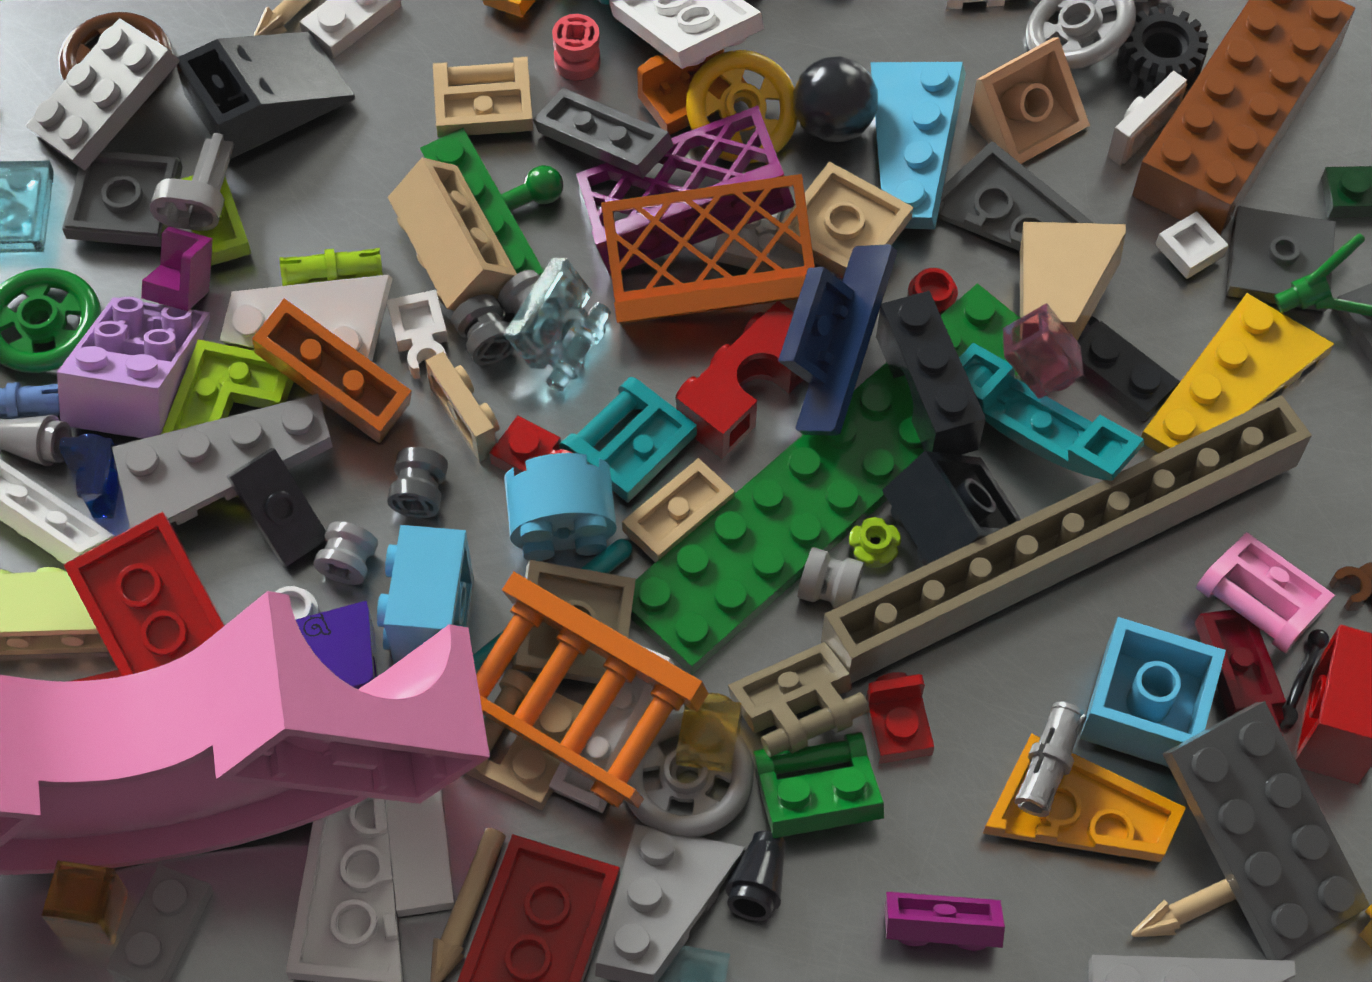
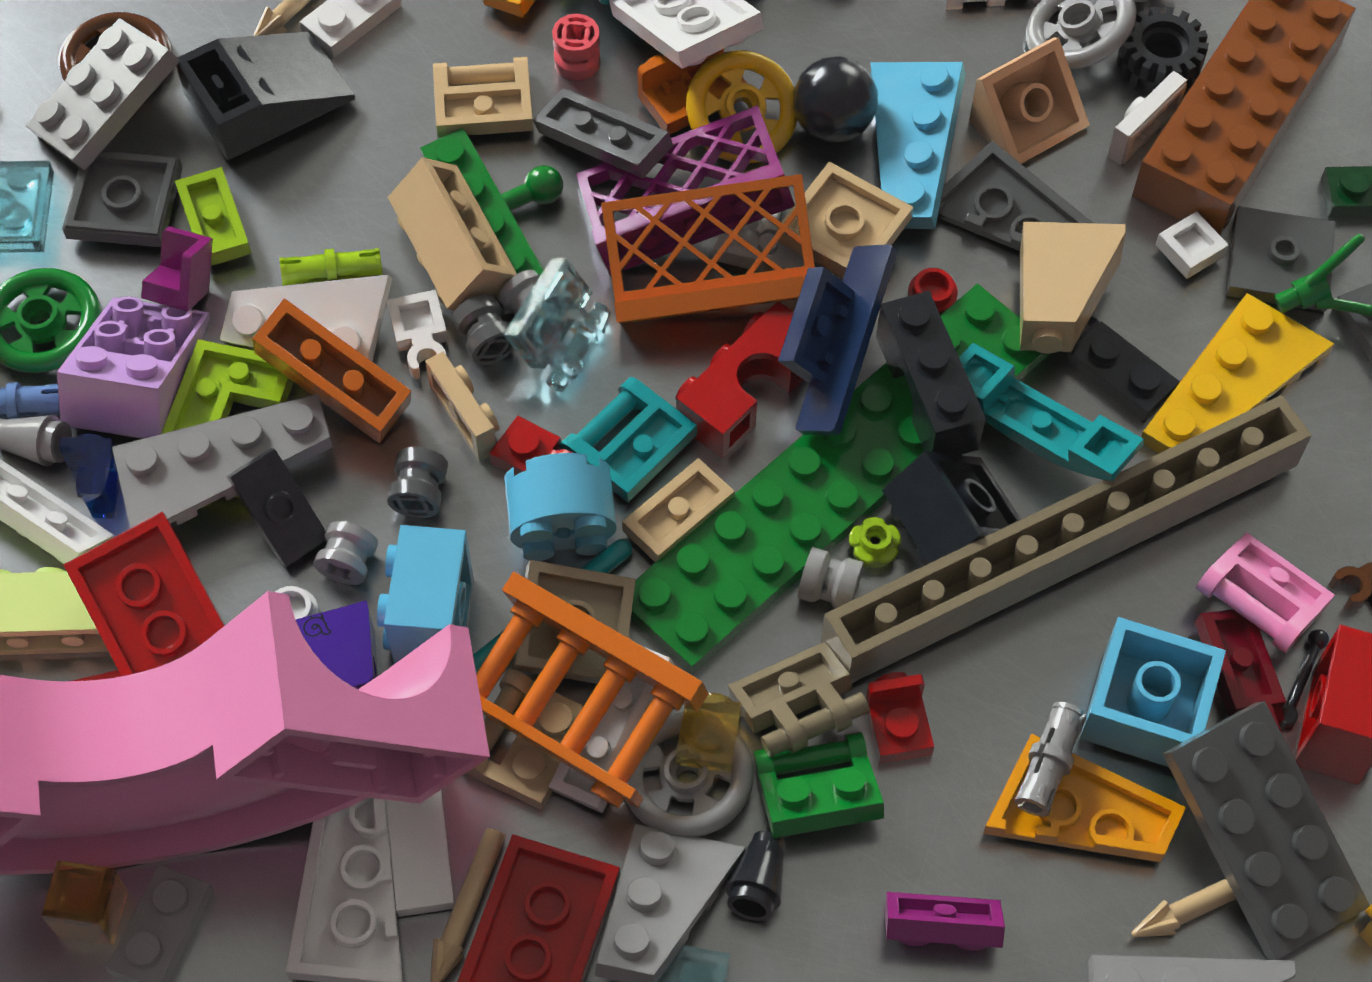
(195, 202): light grey piece -> none
(1043, 351): clear pink brick -> none

